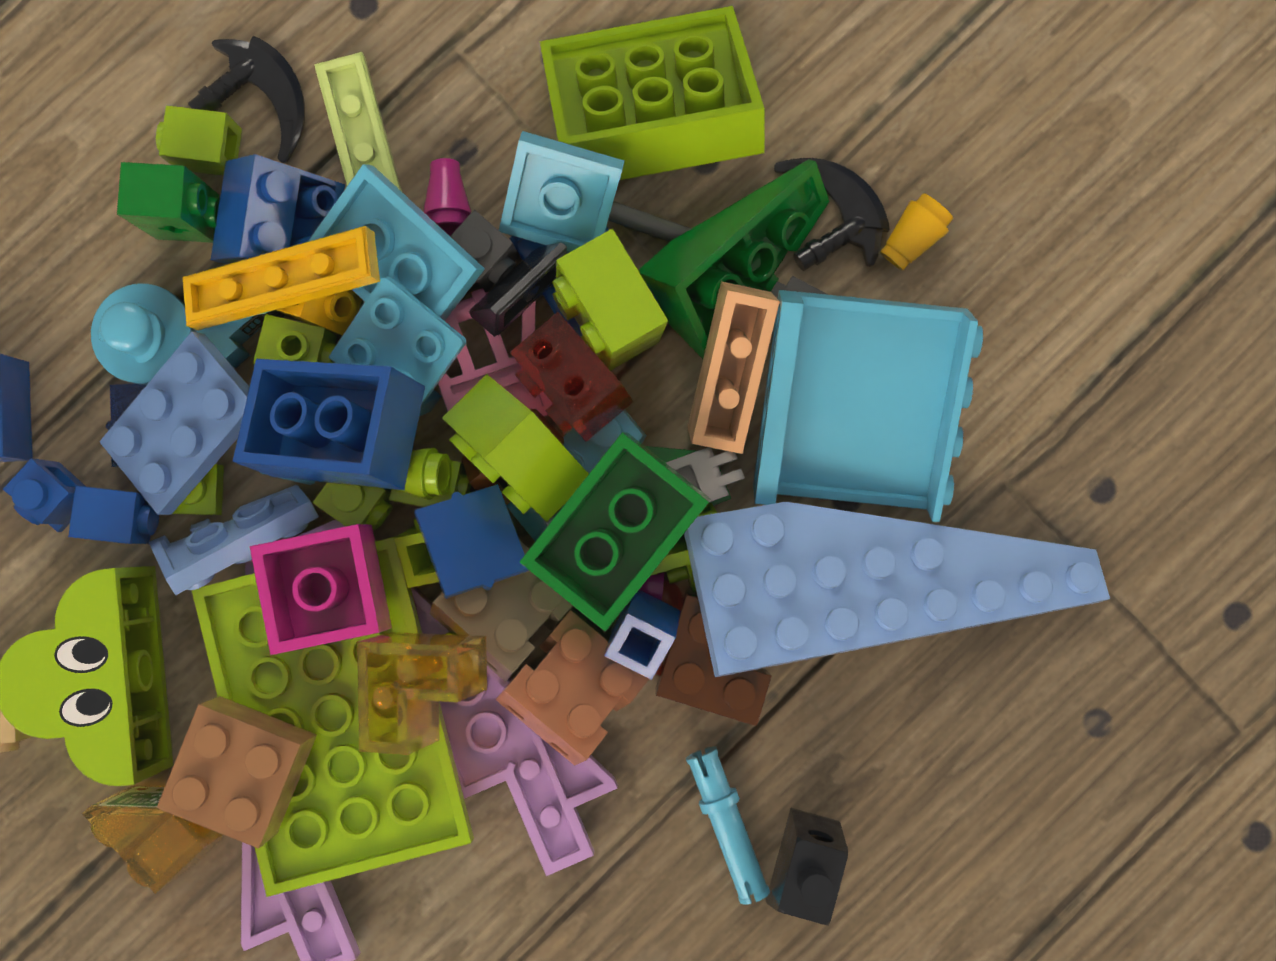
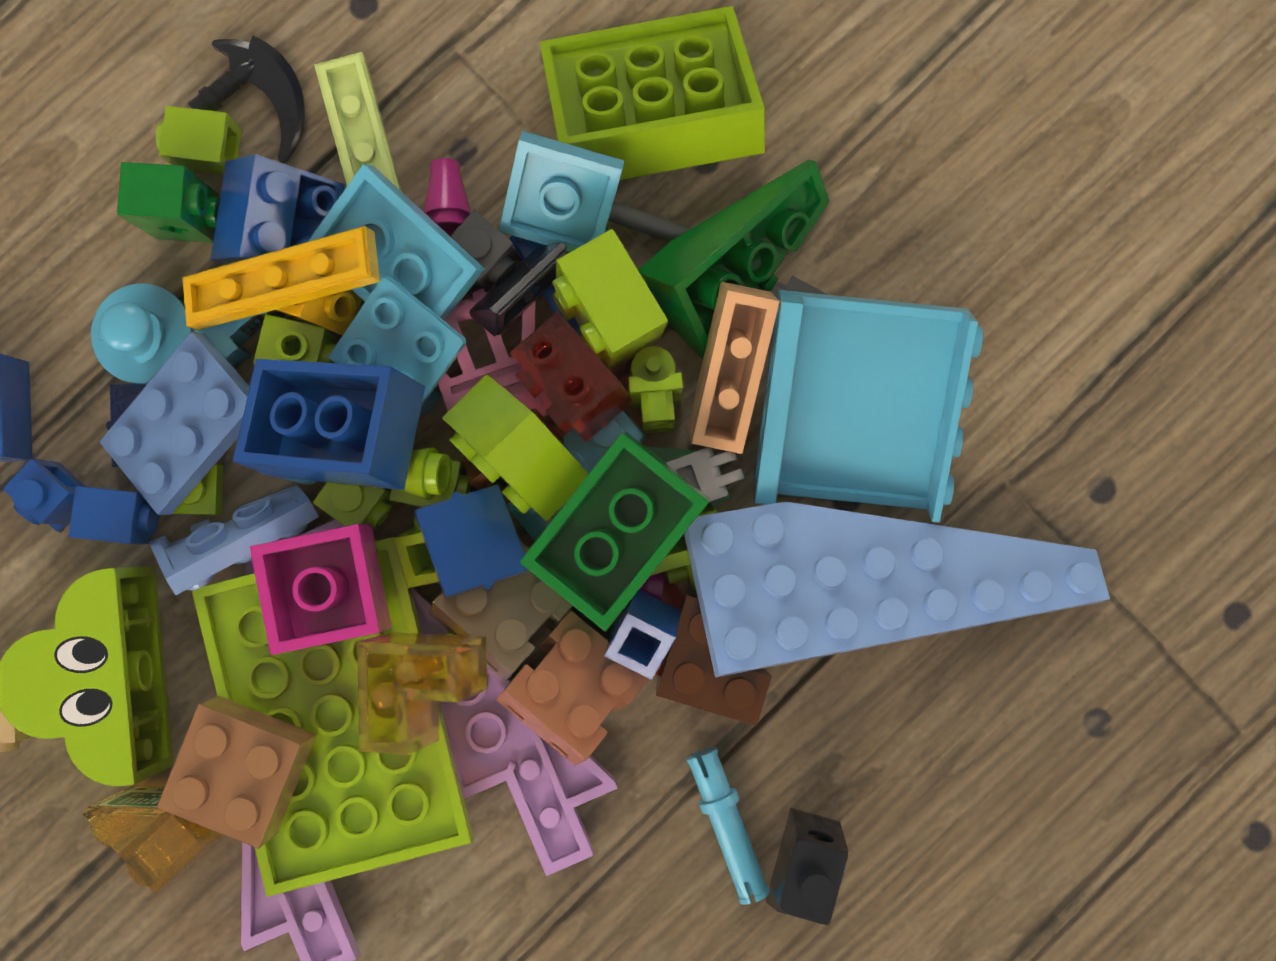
(655, 388): none -> lime hips
(860, 210): black piece -> none
(916, 231): yellow cone -> none

